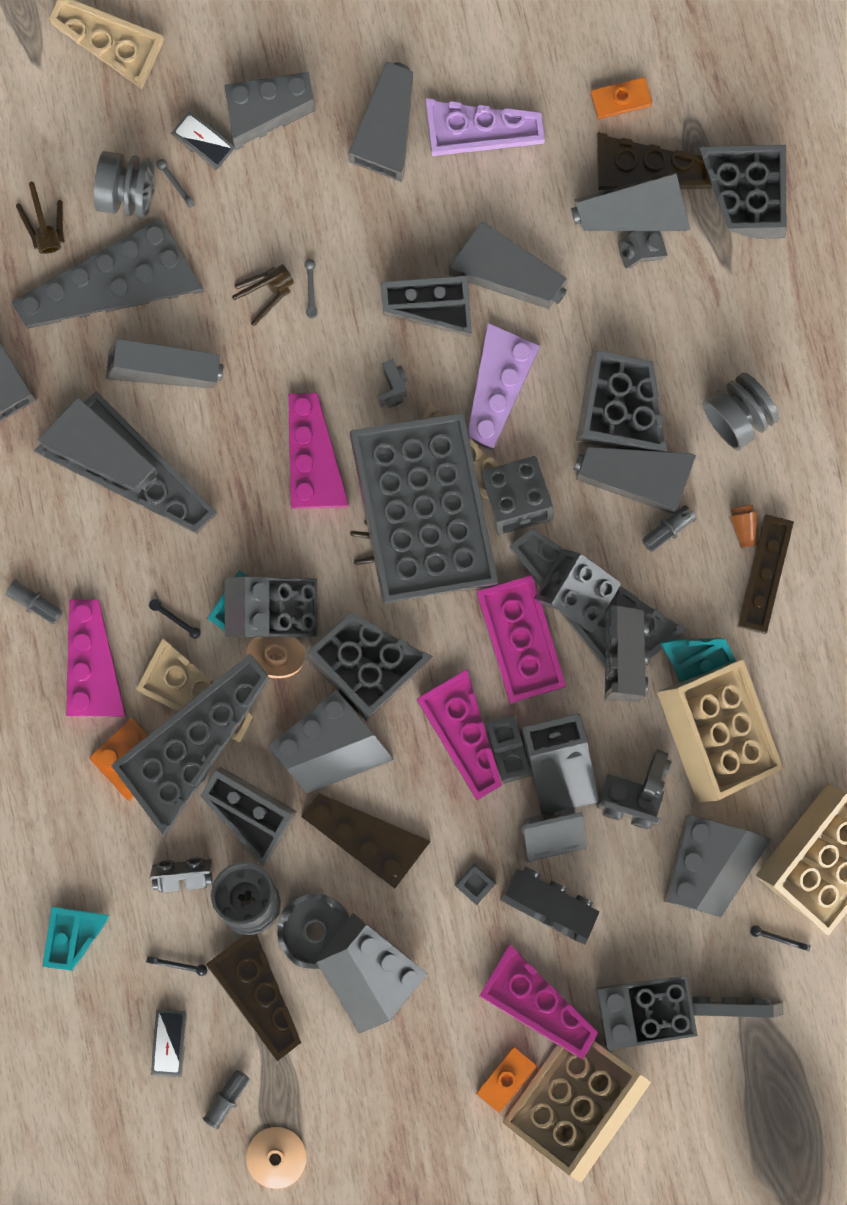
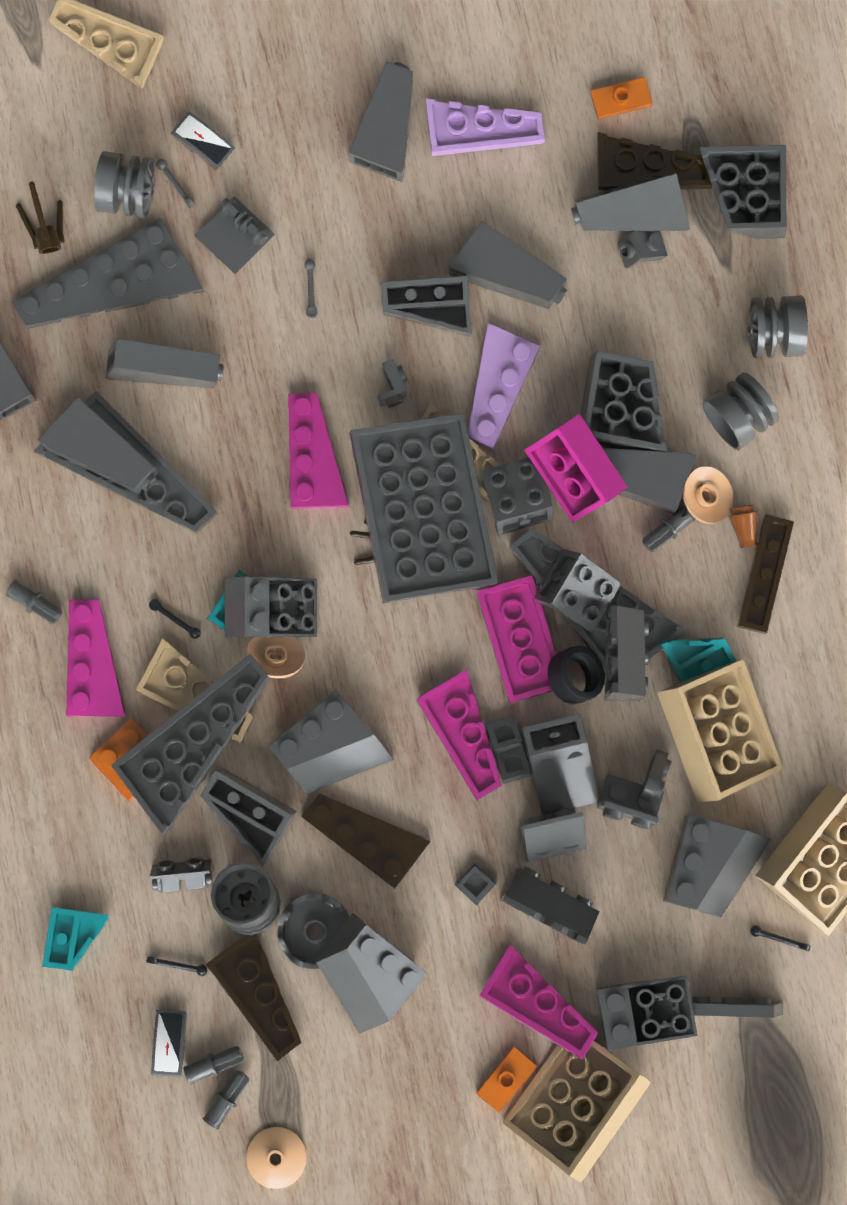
(213, 1064): none -> dark grey axle
(234, 234): none -> dark grey hinge
(267, 104): dark grey wedge -> none
(276, 279): dark brown plant -> none
(365, 663): dark grey wedge -> none
(560, 681): none -> black tyre
(576, 468): none -> dark pink slope
(716, 491): none -> light nougat dish
(778, 326): none -> dark grey wheel

